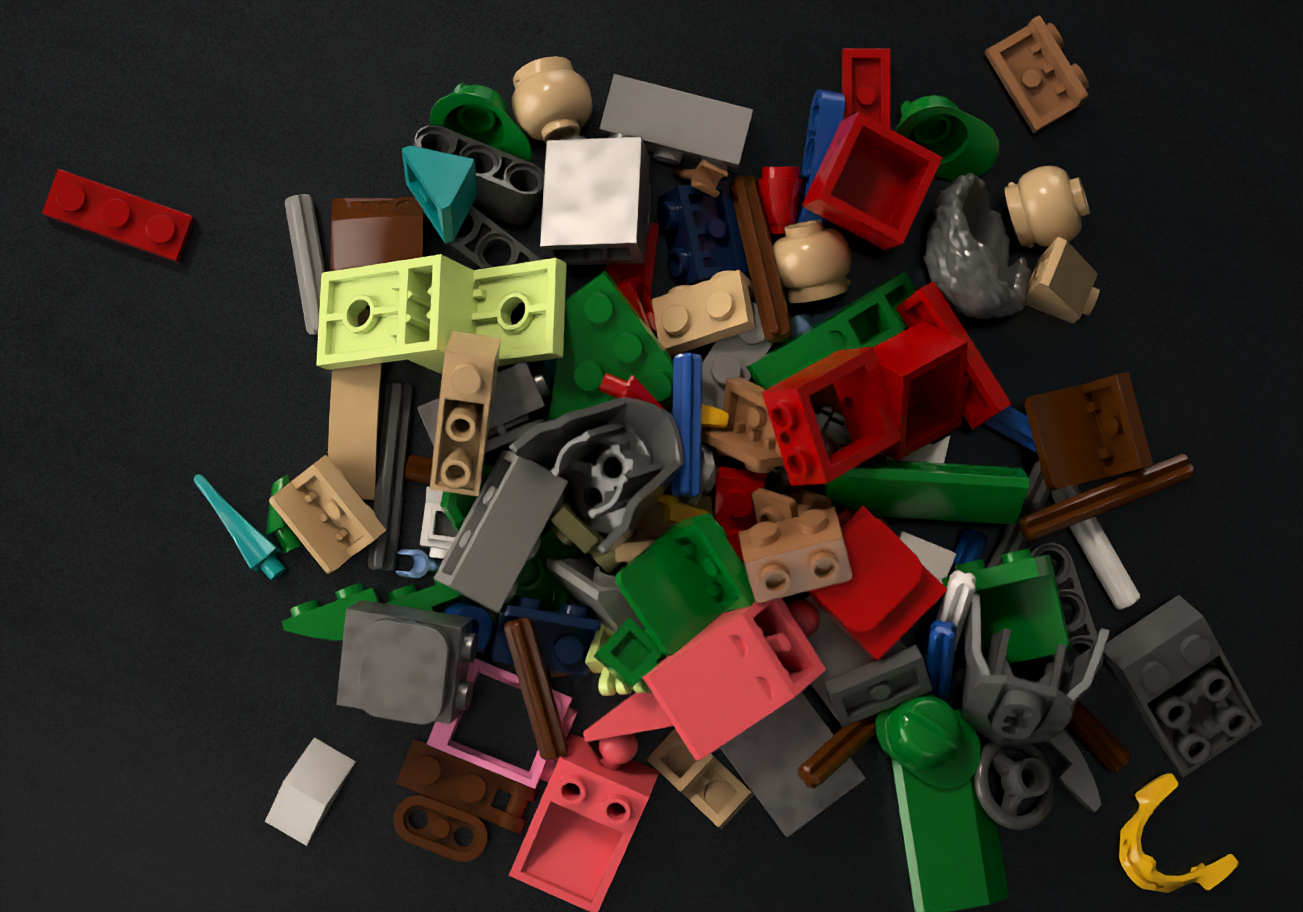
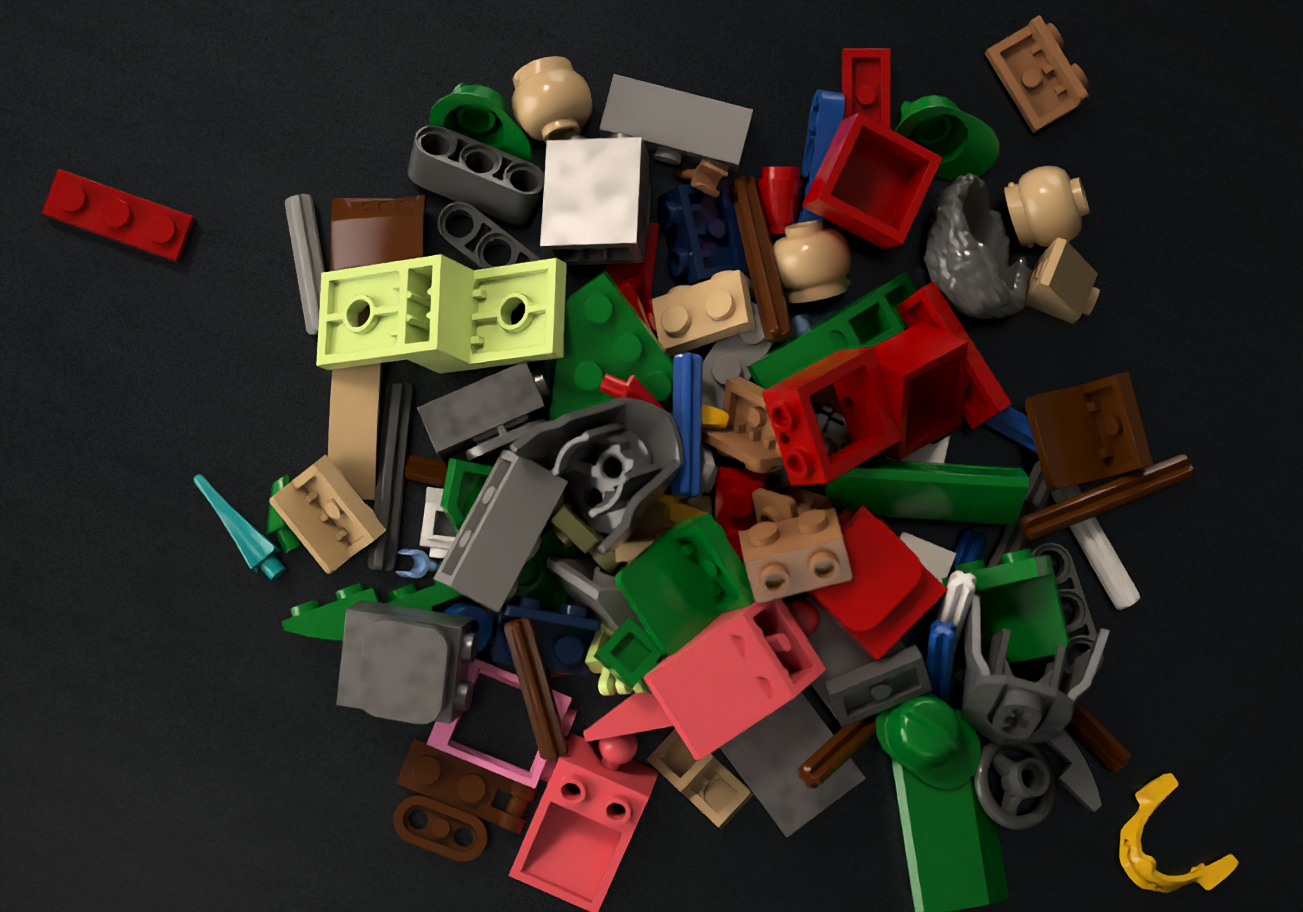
(309, 791): white slope -> none
(442, 186): teal slope -> none
(464, 412): tan slope -> none
(1181, 684): dark grey slope -> none

